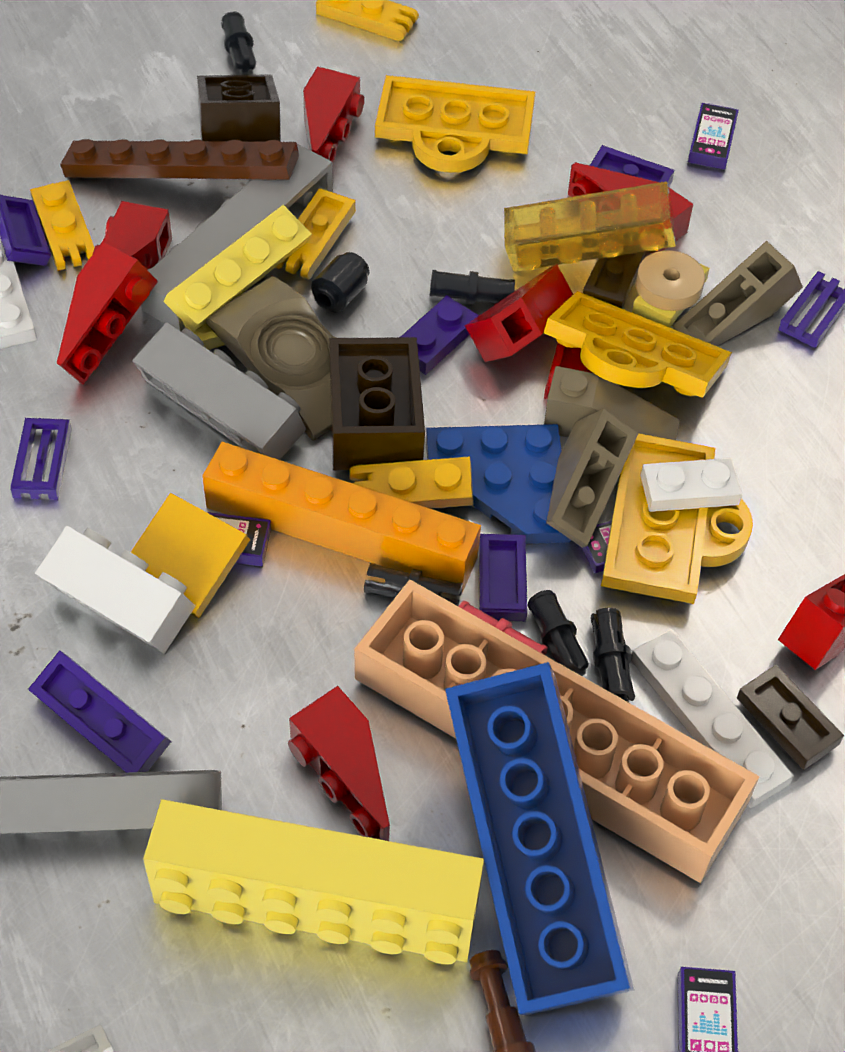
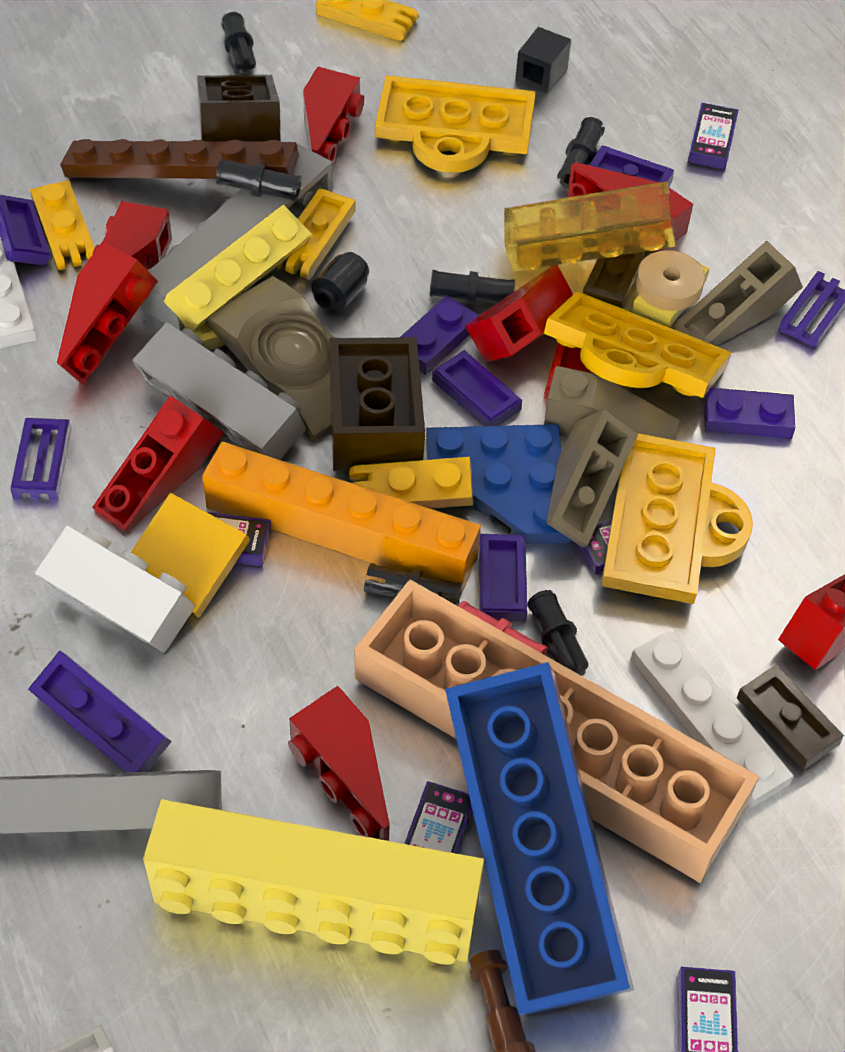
(158, 464): none -> red slope
(258, 179): none -> black pin
(440, 819): none -> tile
(476, 390): none -> dark purple tile
(543, 60): none -> black brick
(582, 148): none -> black pin
(612, 653): black pin -> none
(691, 484): white plate -> none
(750, 413): none -> dark purple plate

